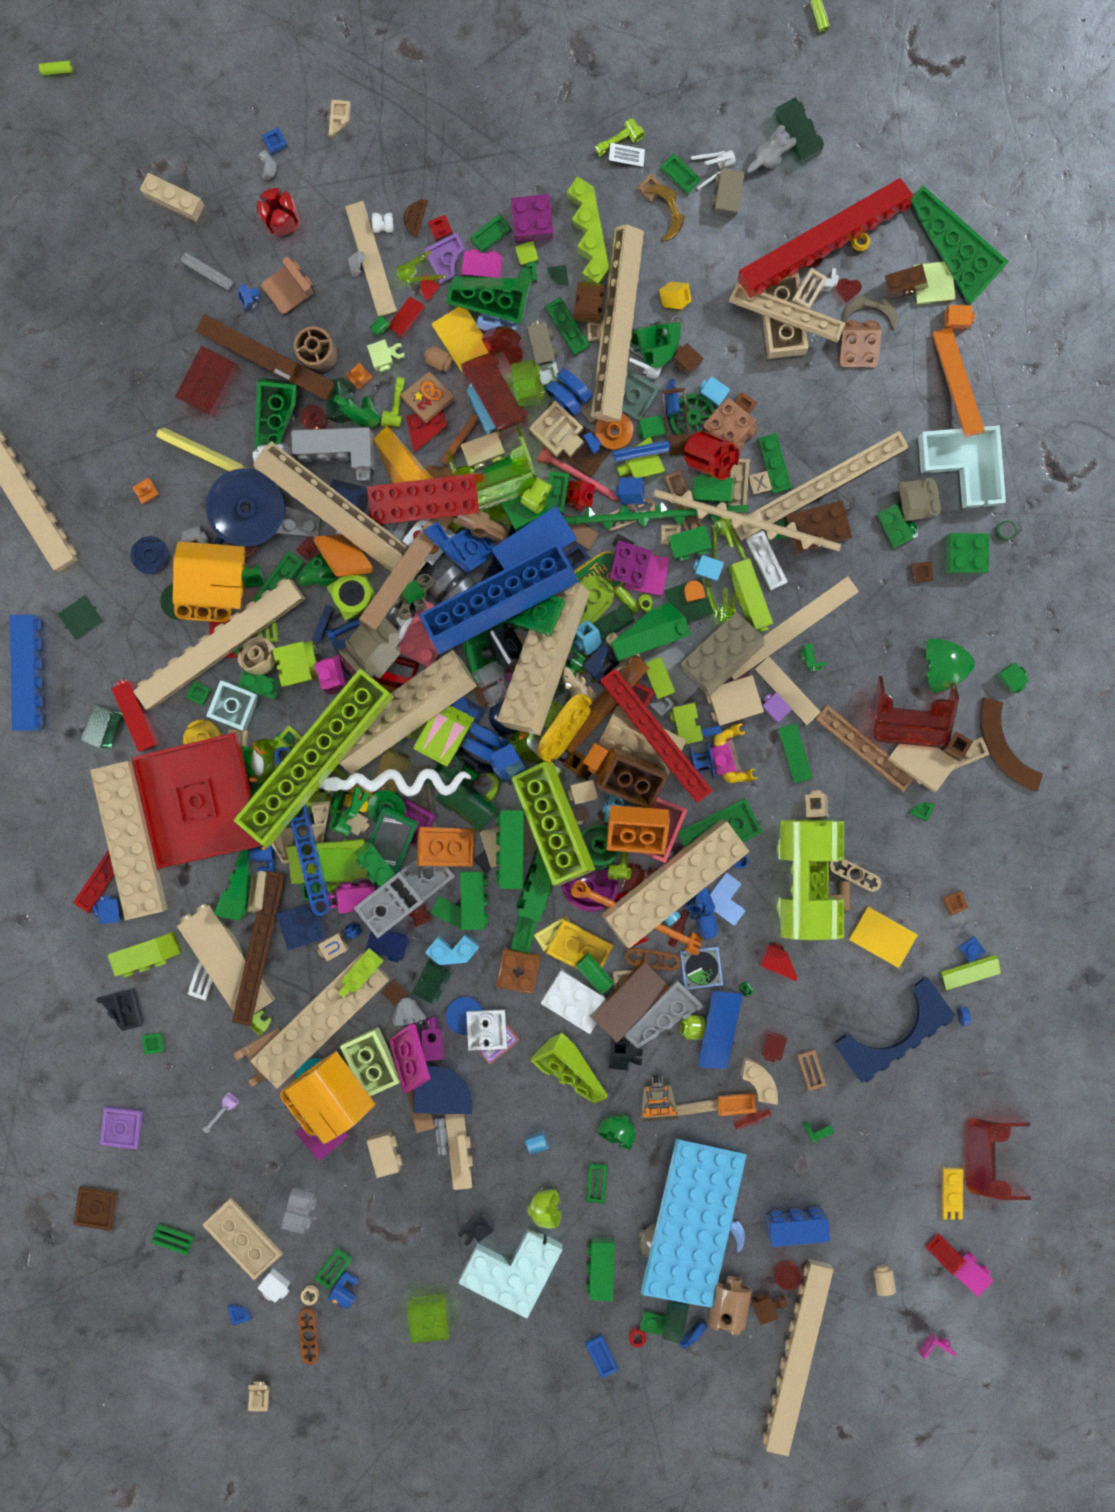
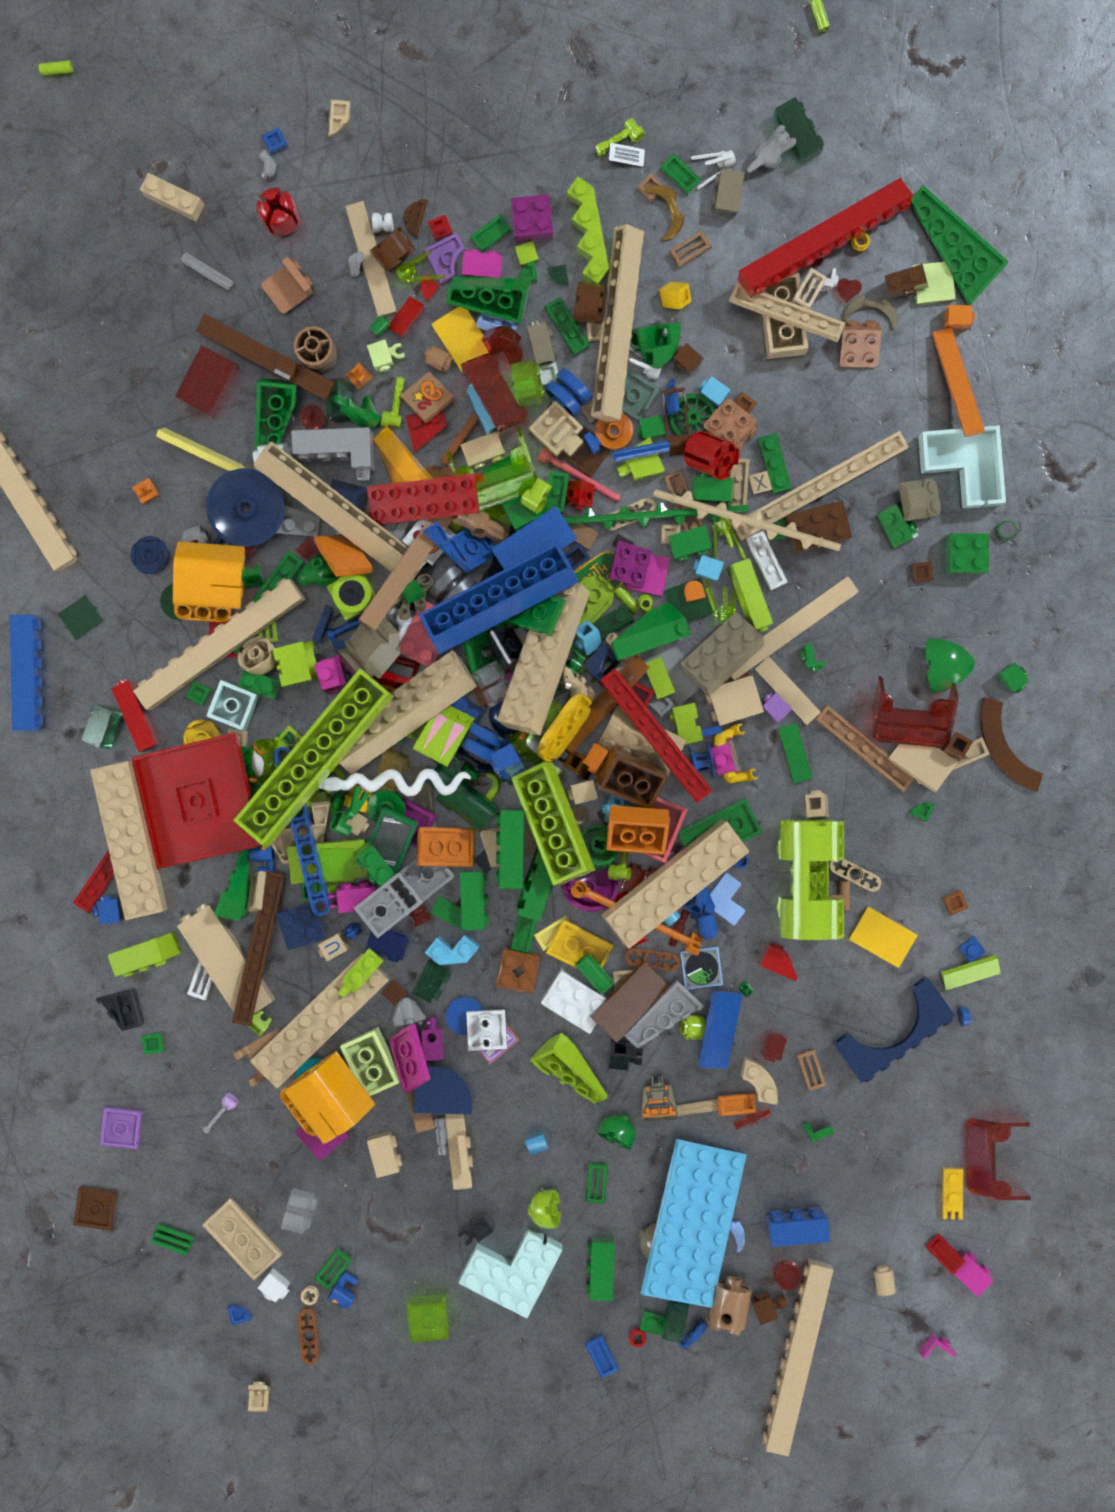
(247, 296): blue tile -> none
(393, 249): none -> reddish brown brick
(631, 490): blue brick -> none
(676, 258): none -> medium nougat tile

